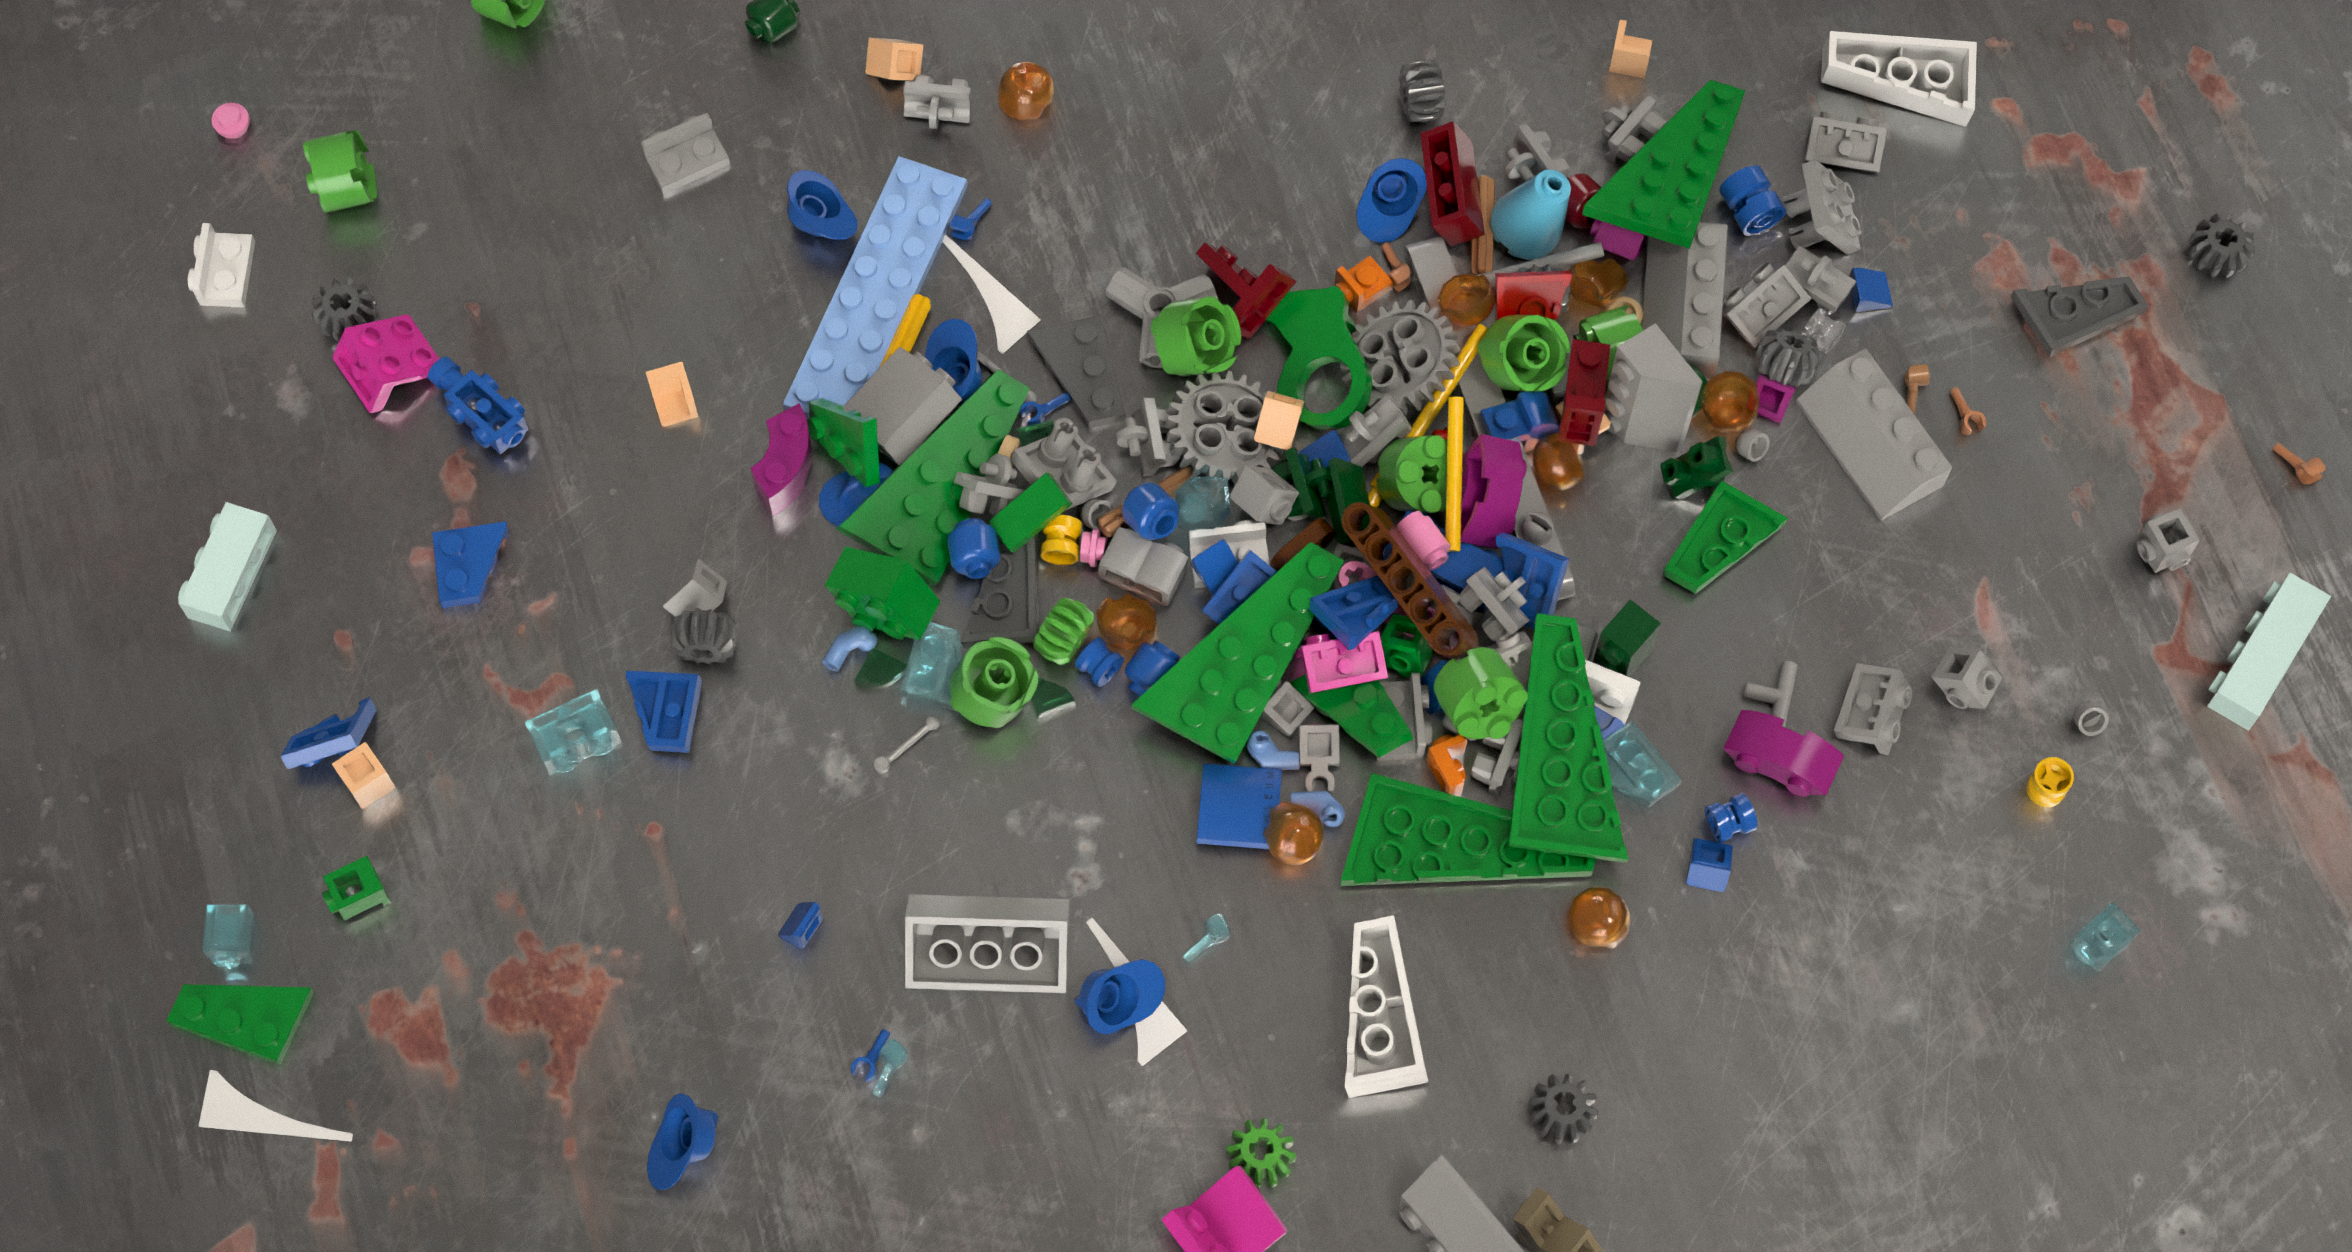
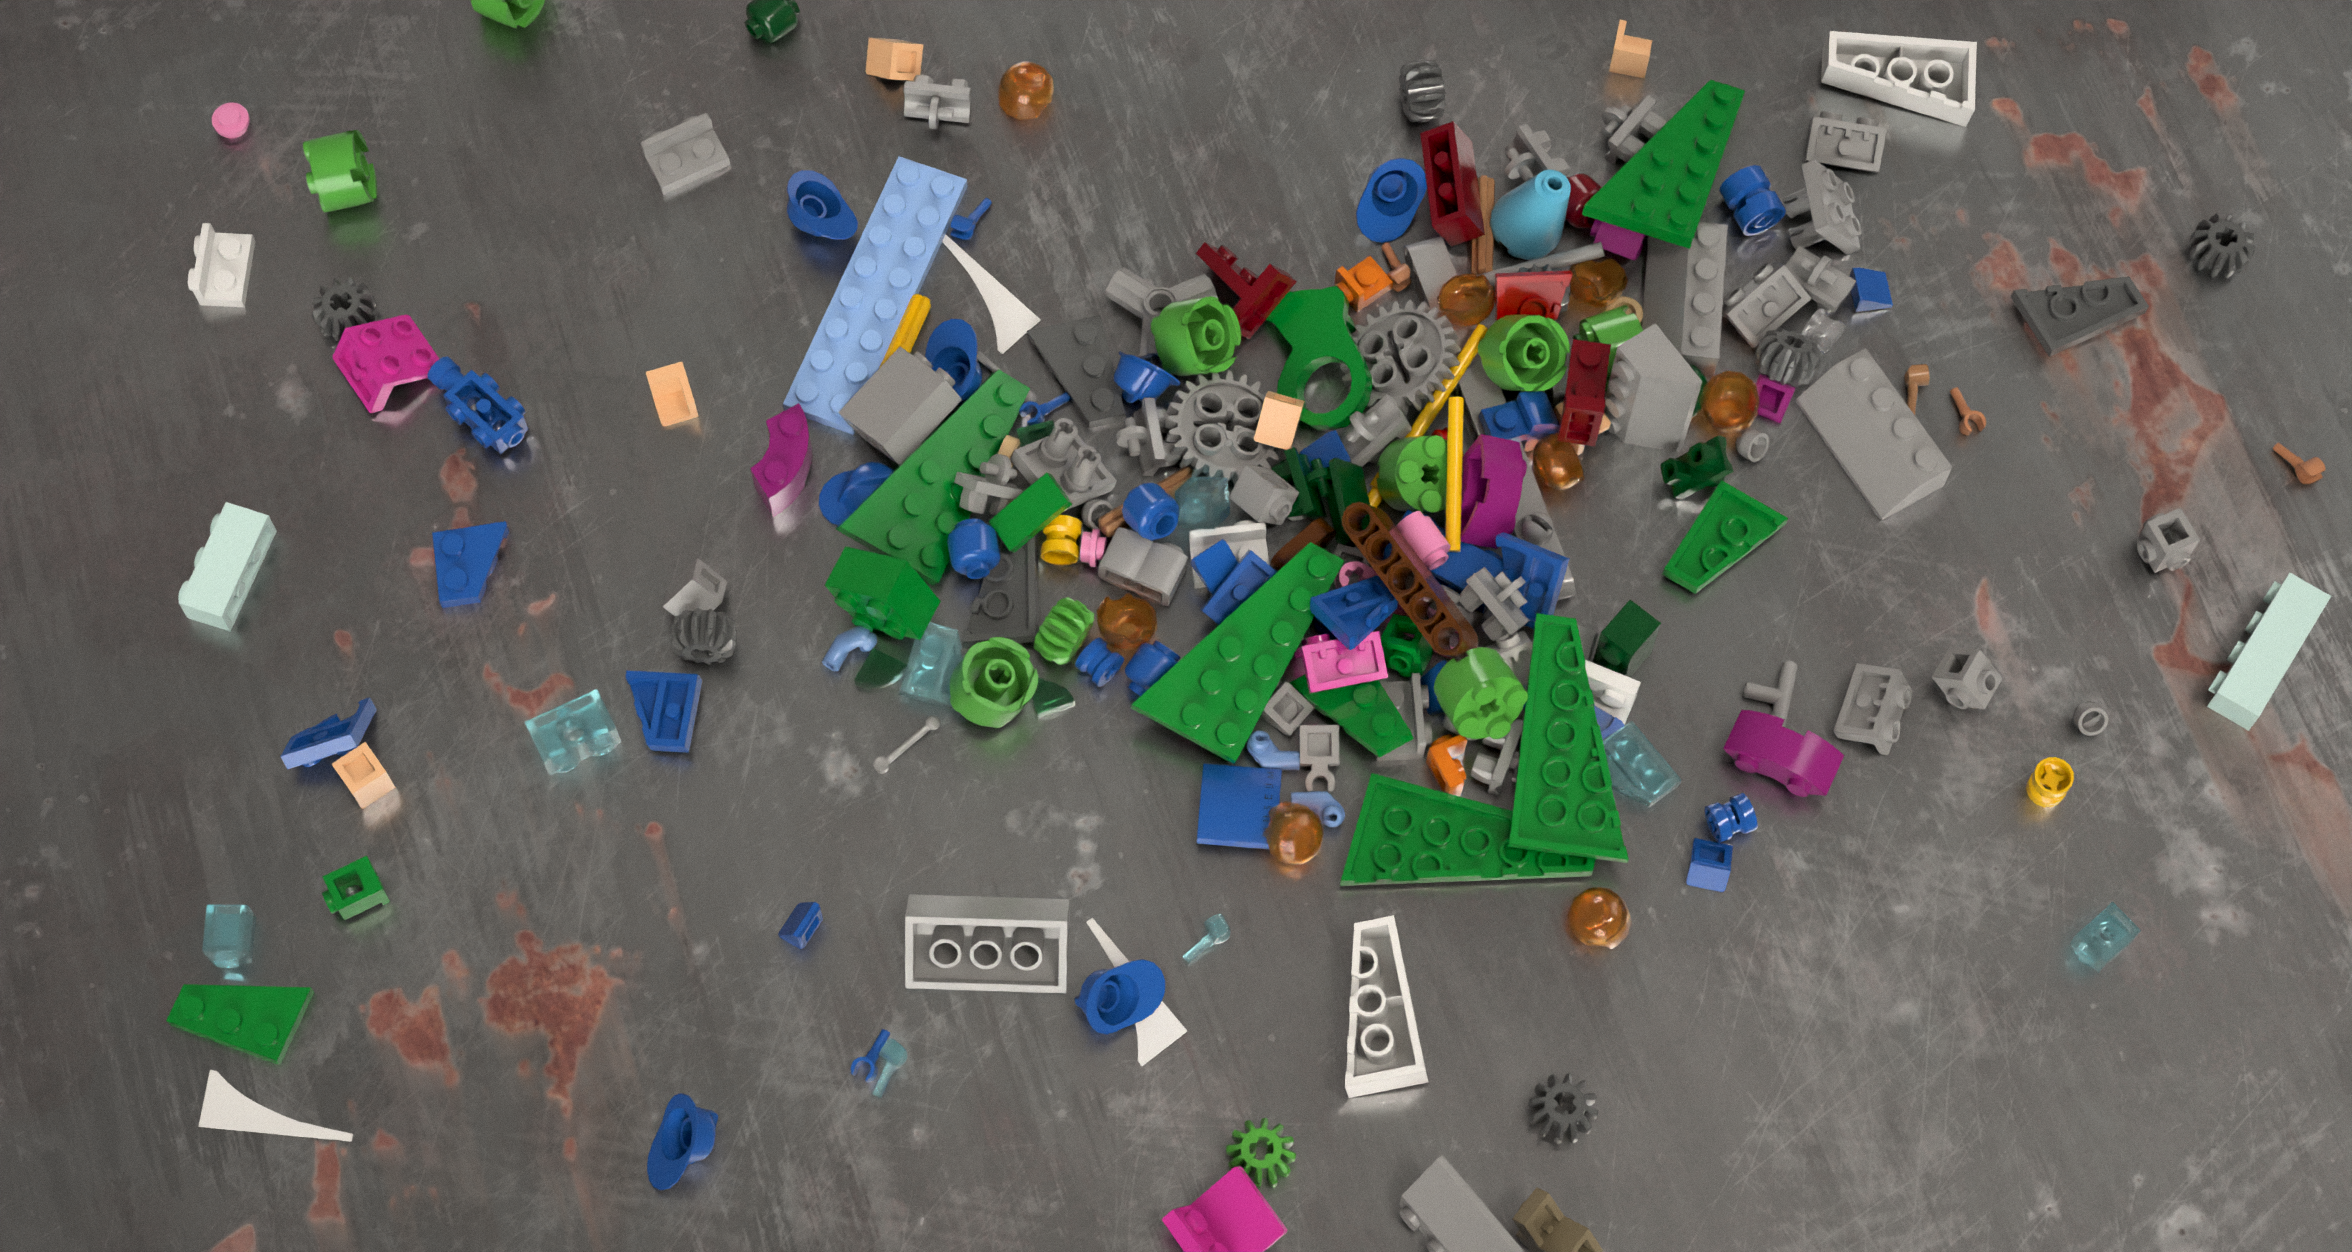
(846, 438): green wing -> none
(1141, 378): none -> blue piece

